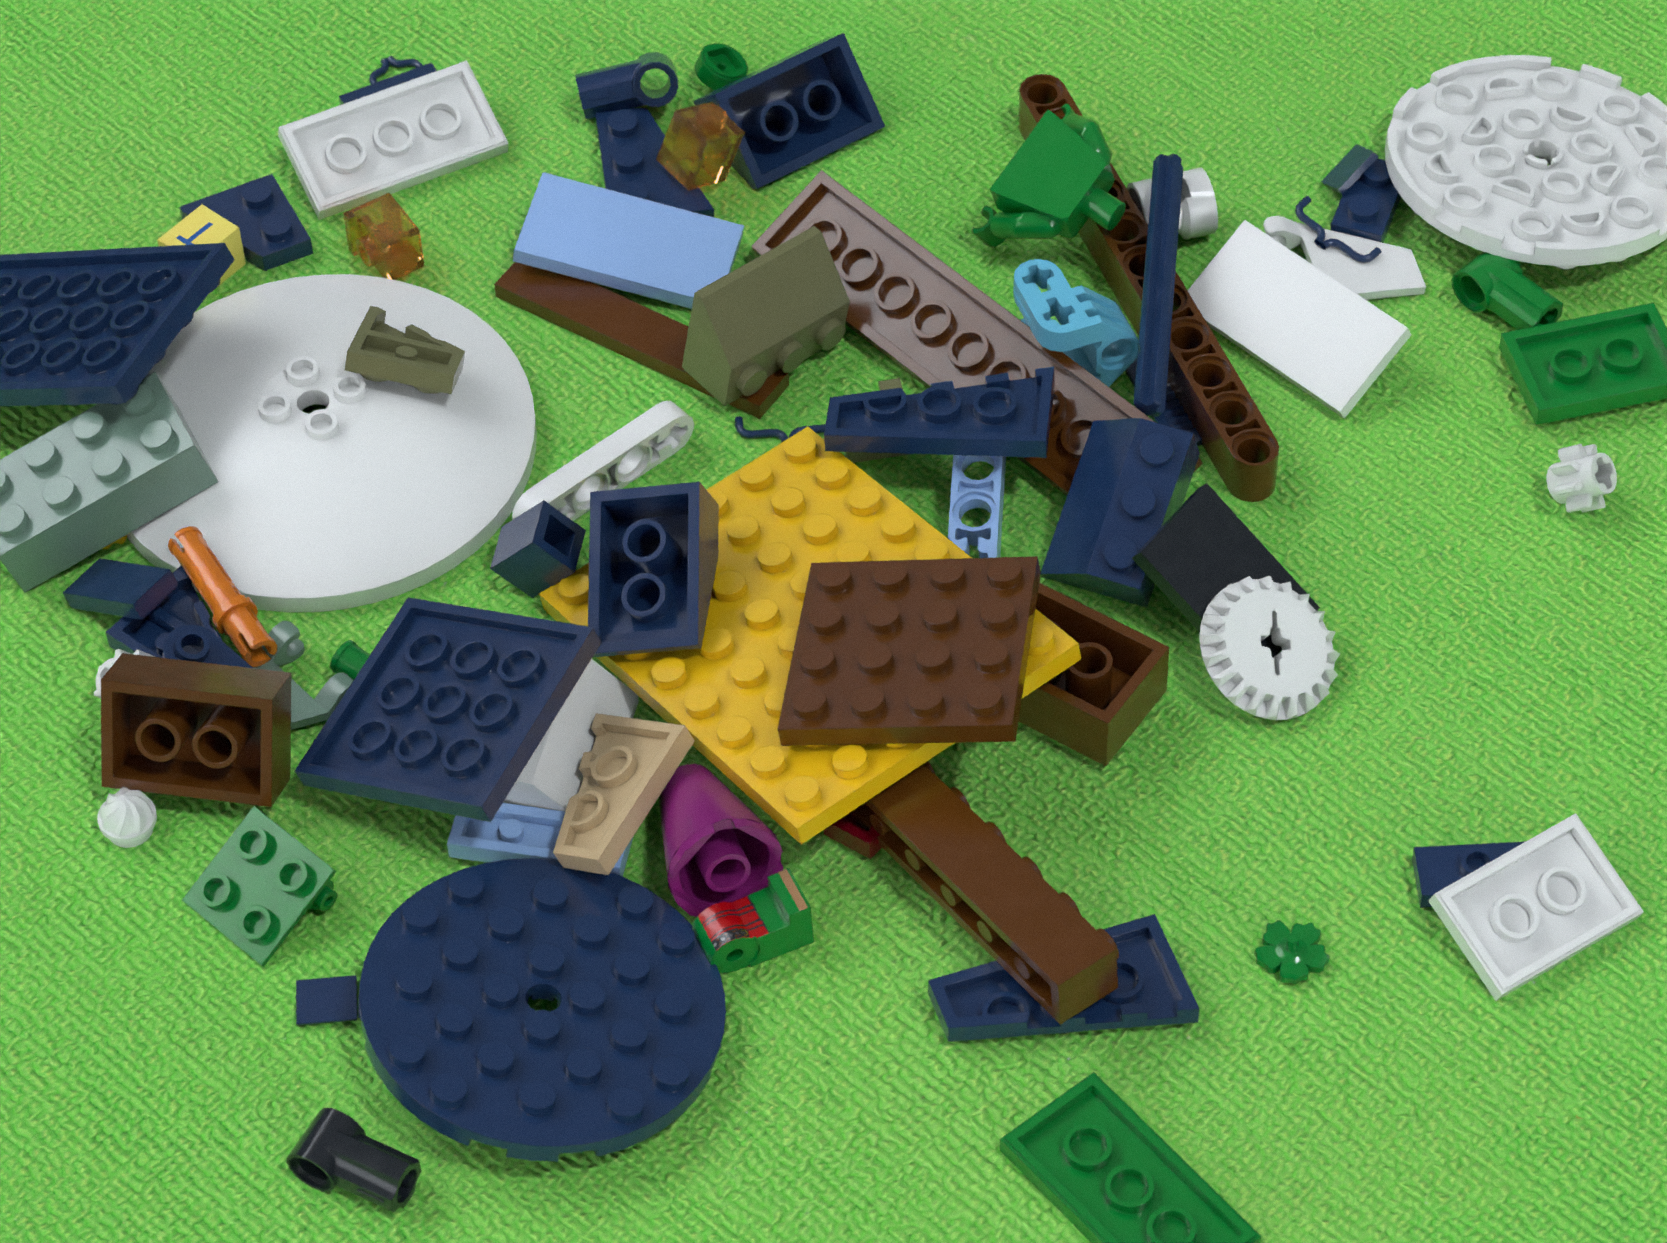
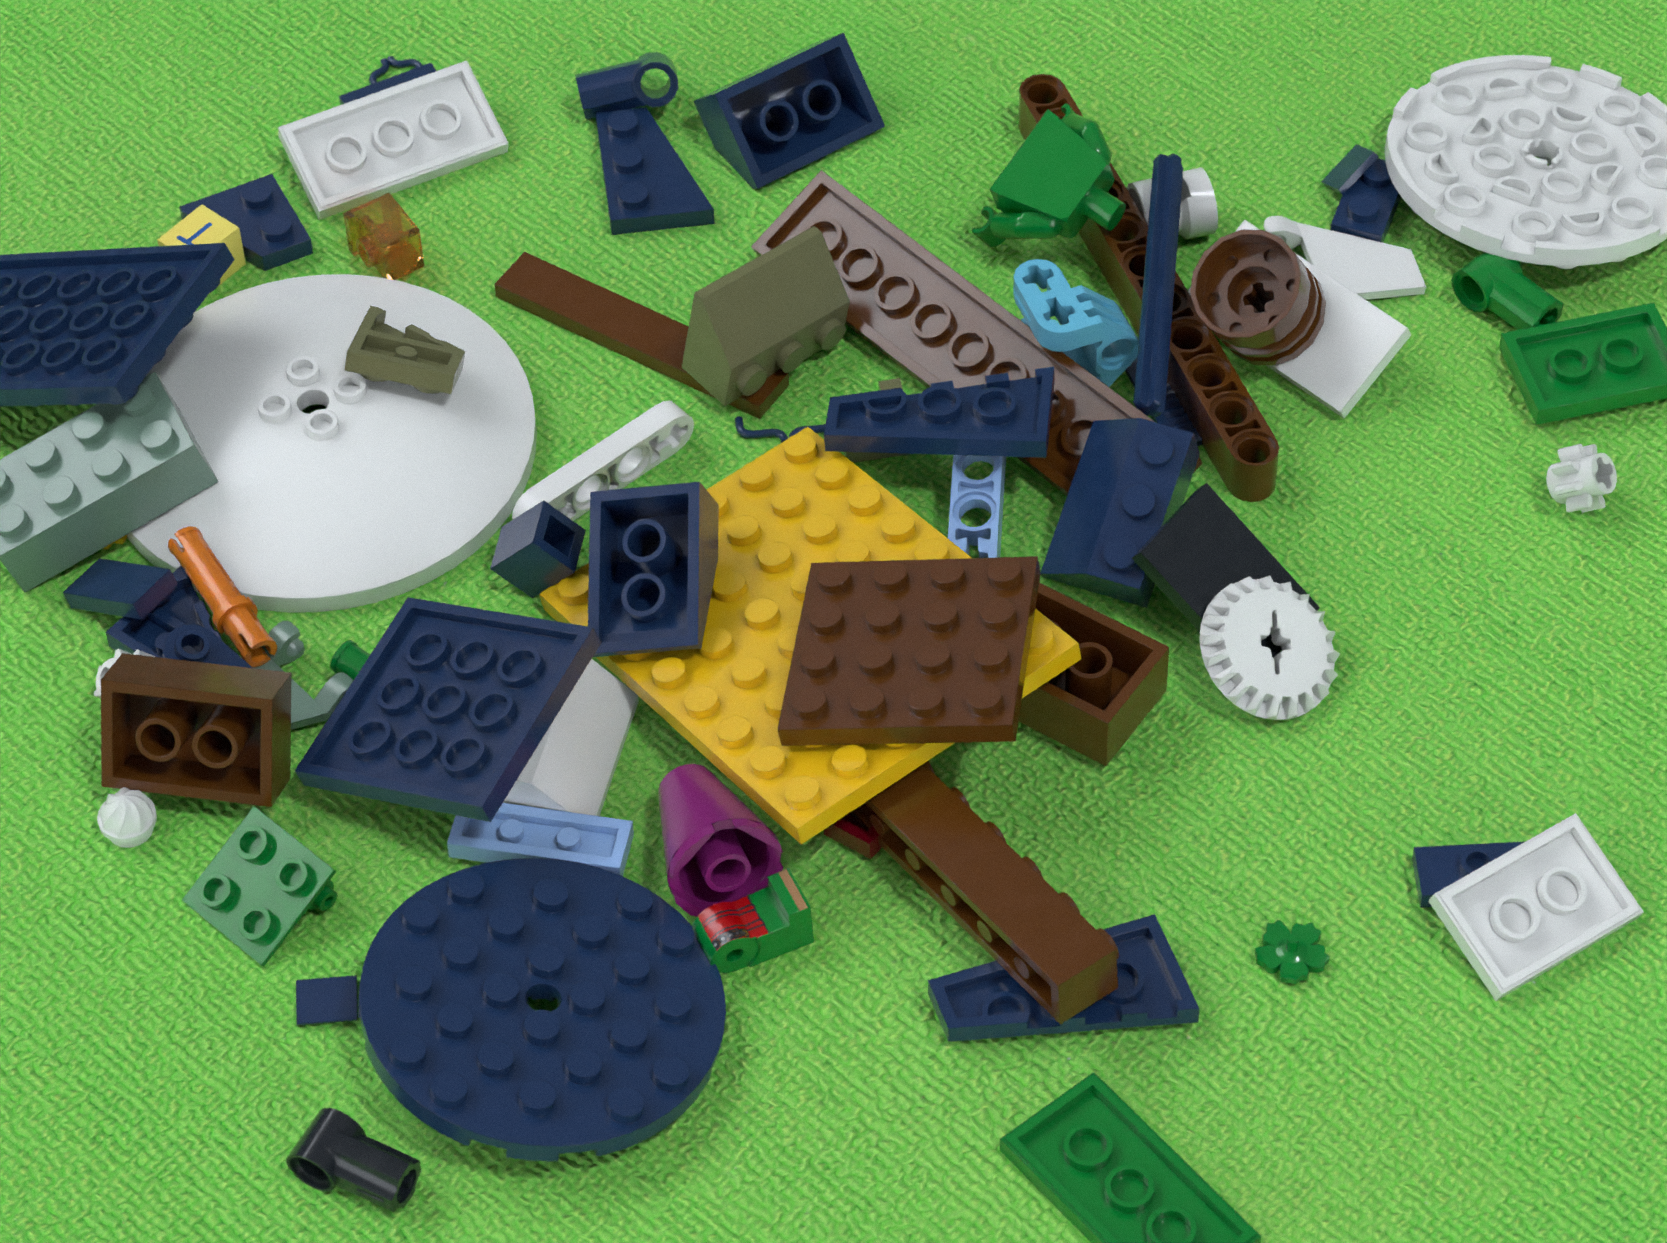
(618, 789): tan wing -> none
(625, 241): light blue tile -> none
(700, 145): clear orange brick -> none
(720, 65): green tile -> none
(1237, 282): none -> reddish brown wheel
(1331, 242): dark blue piece -> none

